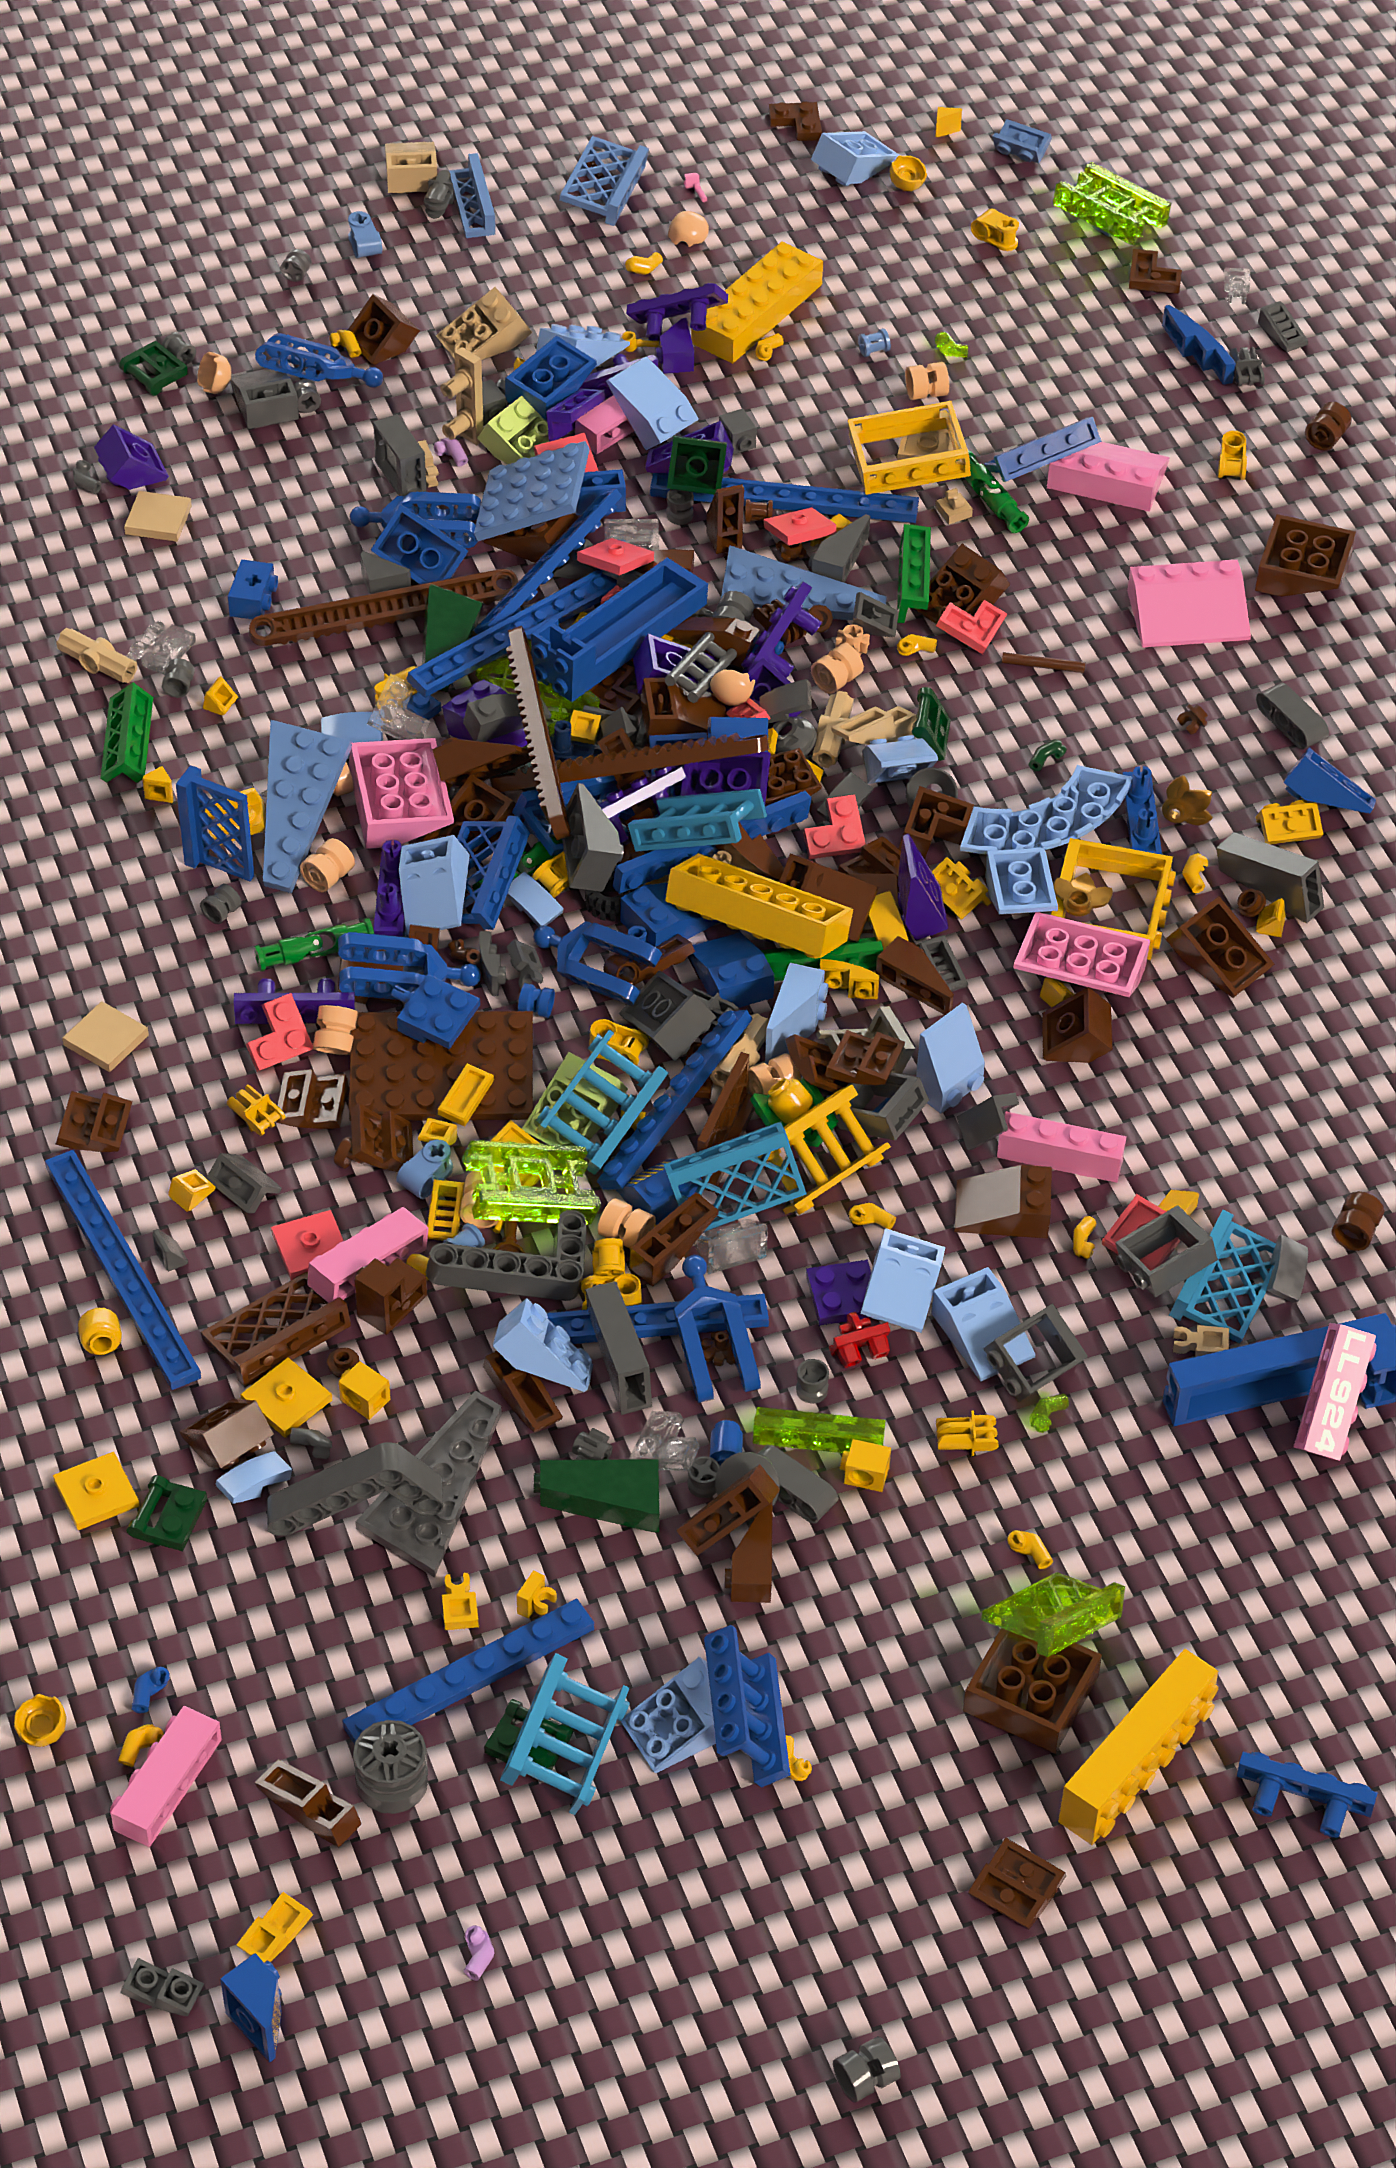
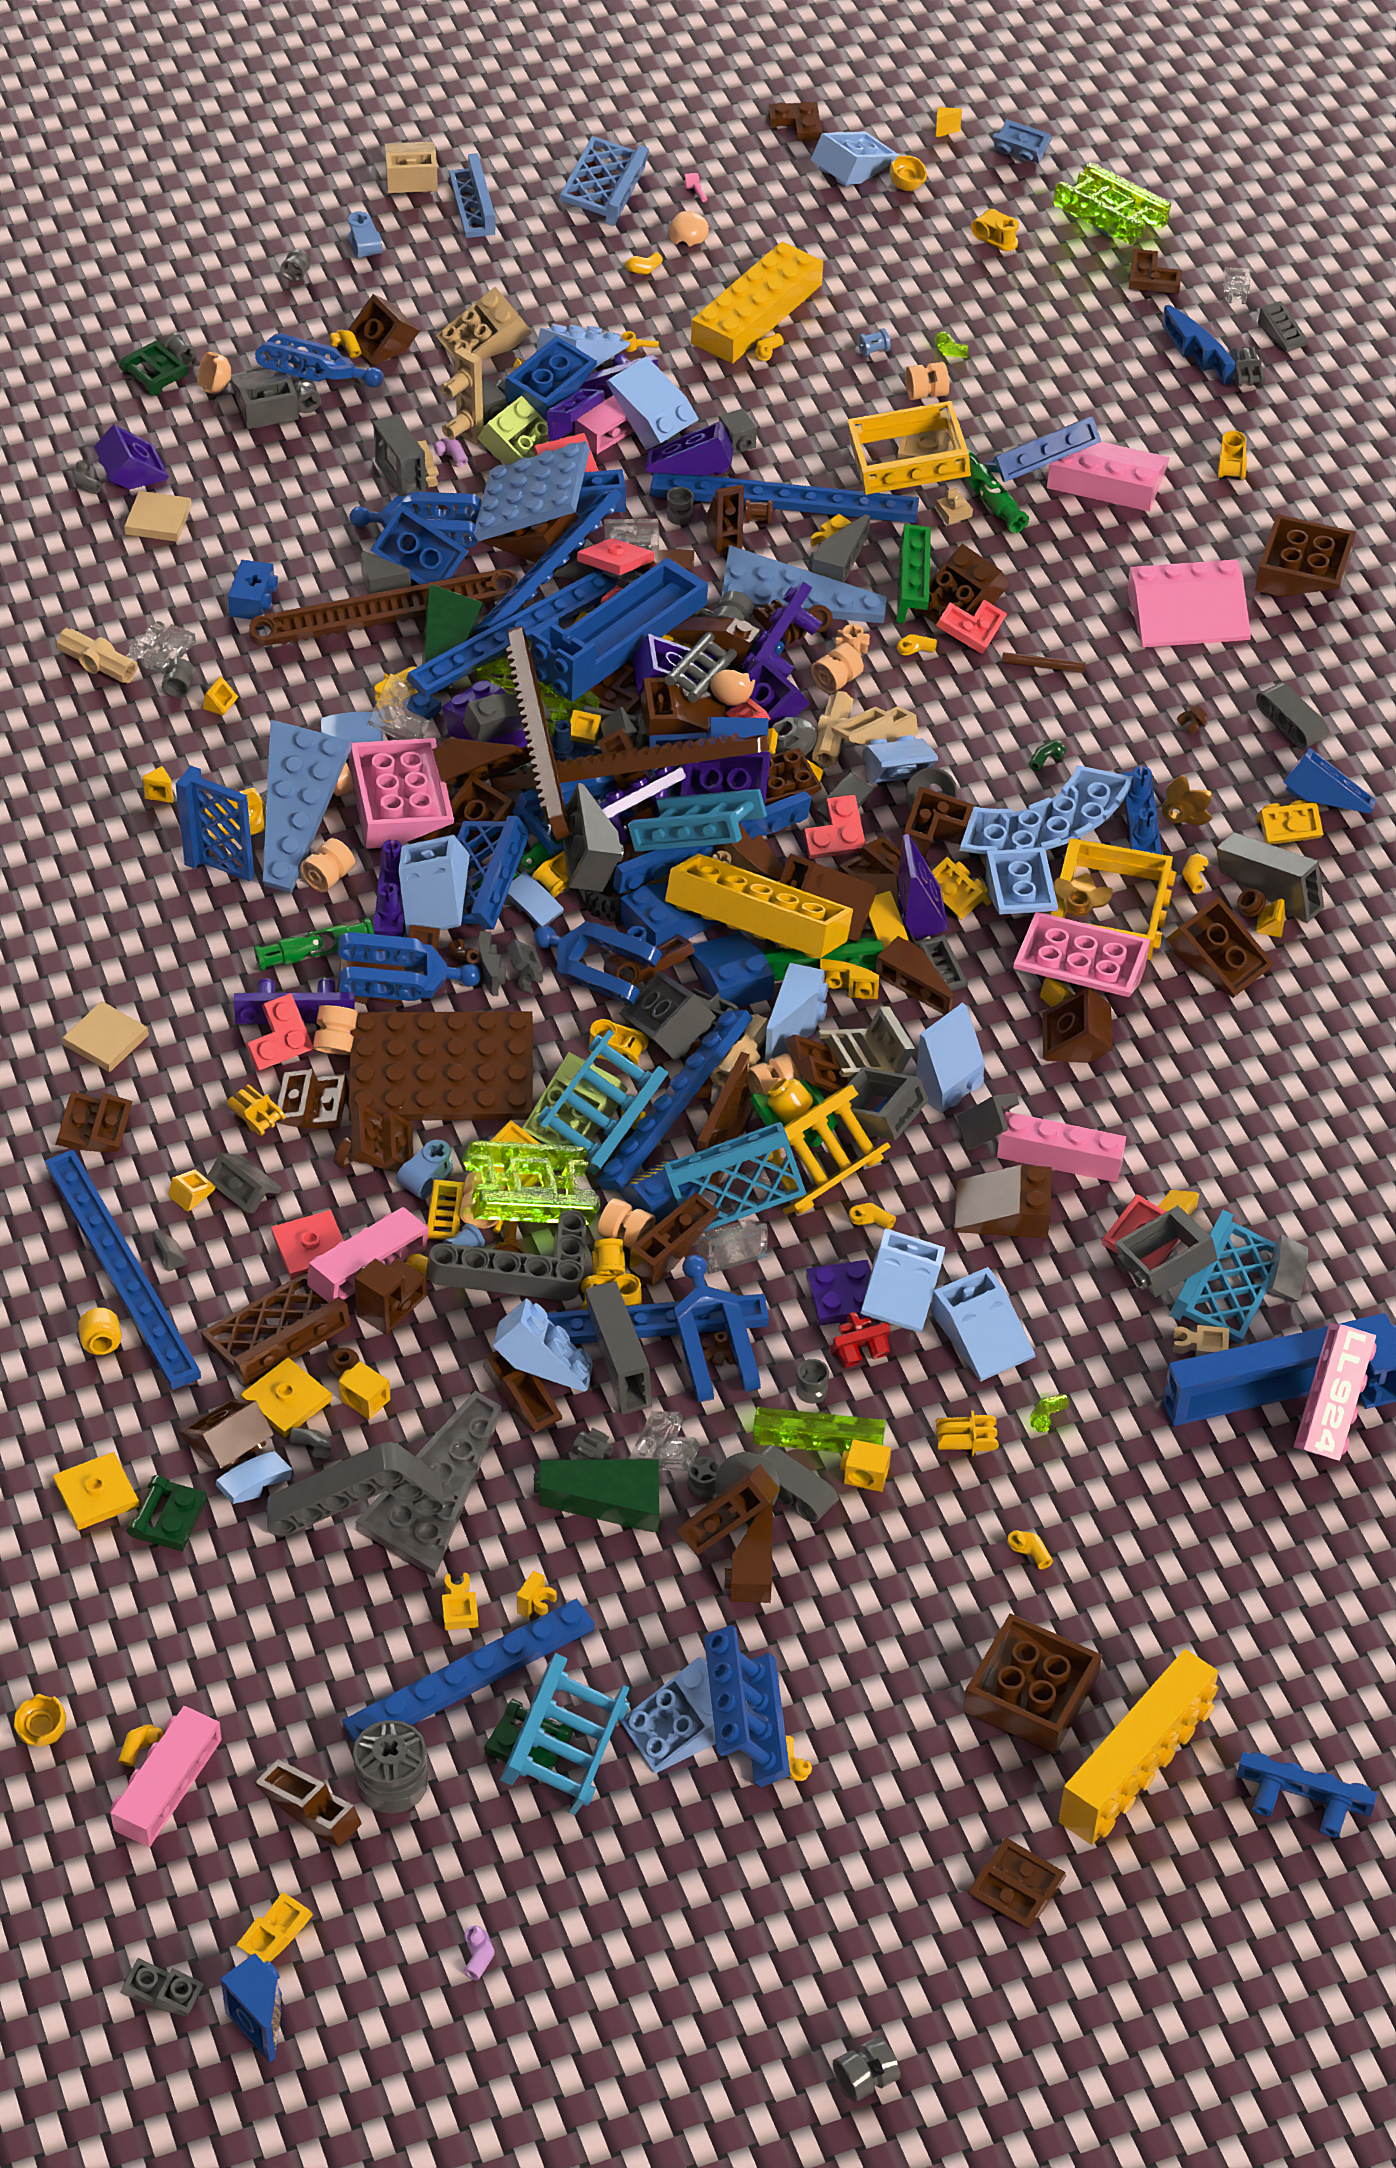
(129, 727): green fence -> none
(148, 1685): blue arm -> none
(220, 904): dark grey wheel -> none
(435, 1011): blue plate -> none
(438, 1130): yellow slope -> none
(439, 195): dark grey arm -> none
(465, 1094): yellow tile -> none
(536, 1000): blue wheel -> none
(669, 305): dark purple plate -> none
(676, 349): dark purple slope -> none
(696, 465): dark green slope -> none
(725, 1440): blue brick -> none
(786, 700): dark grey slope -> none
(790, 552): reddish brown plate -> none
(800, 526): coral plate -> none
(864, 1059): reddish brown slope -> none
(875, 616): dark grey slope -> none
(932, 722): dark green plate -> none
(1058, 1337): dark grey window -> none
(1061, 1612): clear neon green fence -> none
(1080, 1236): yellow arm -> none
(1328, 426): reddish brown wheel -> none
(1358, 1221): reddish brown wheel -> none

